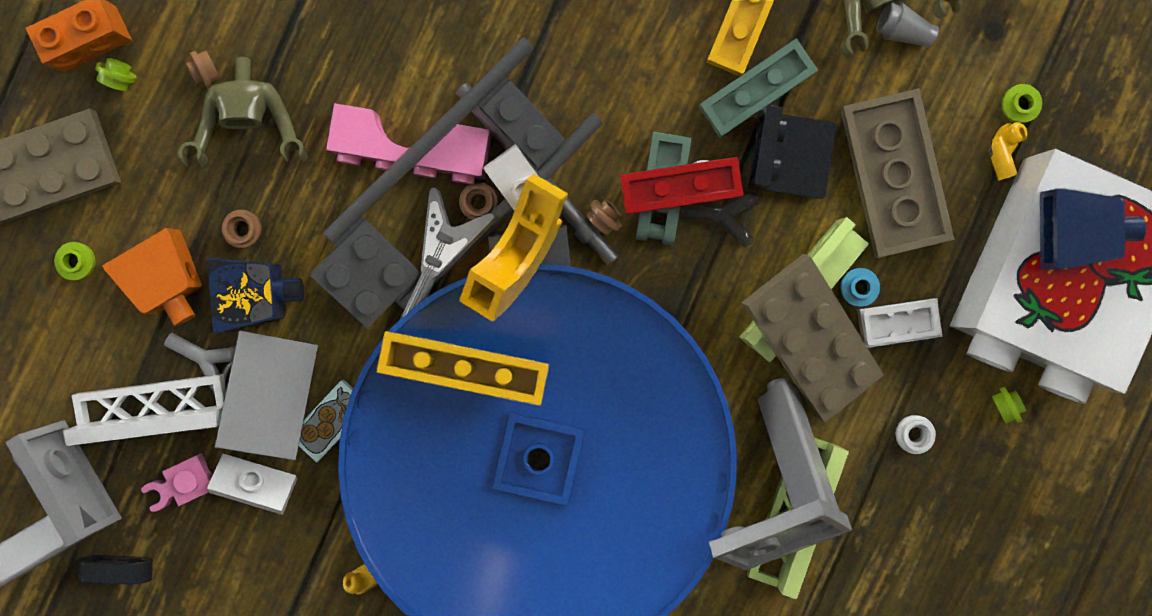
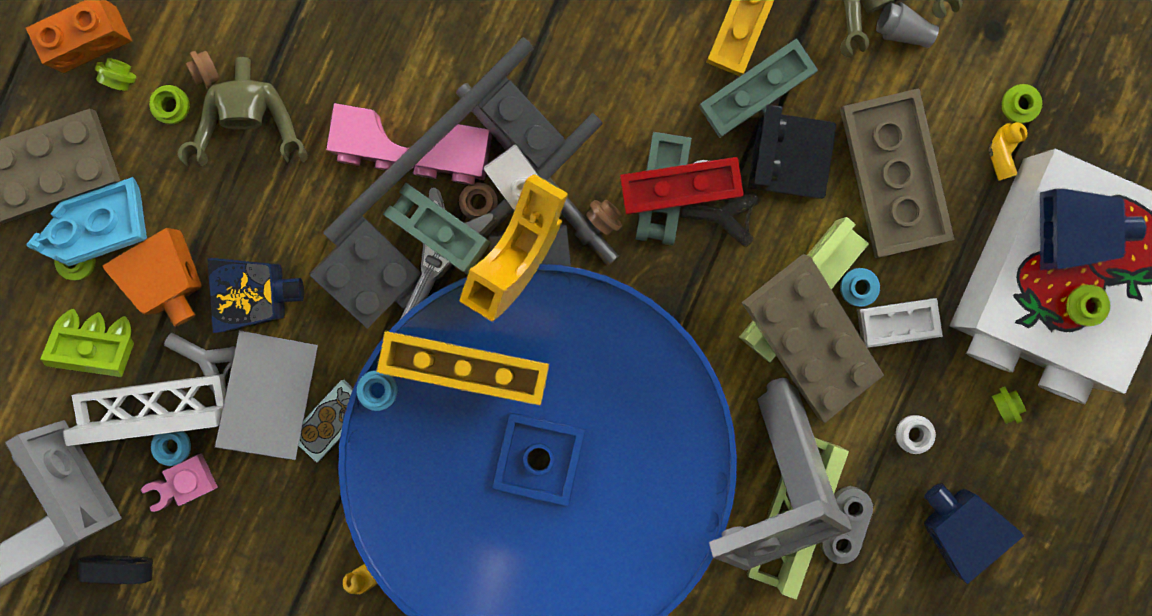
(89, 347): none -> lime plate
(93, 224): none -> medium azure tile
(161, 97): none -> lime plate
(161, 452): none -> medium azure plate
(230, 226): medium nougat plate -> none
(252, 484): white plate -> none
(366, 397): none -> medium azure plate
(438, 229): none -> sand green plate
(858, 521): none -> light grey plate
(967, 531): none -> dark blue torso
(1076, 305): none -> lime plate

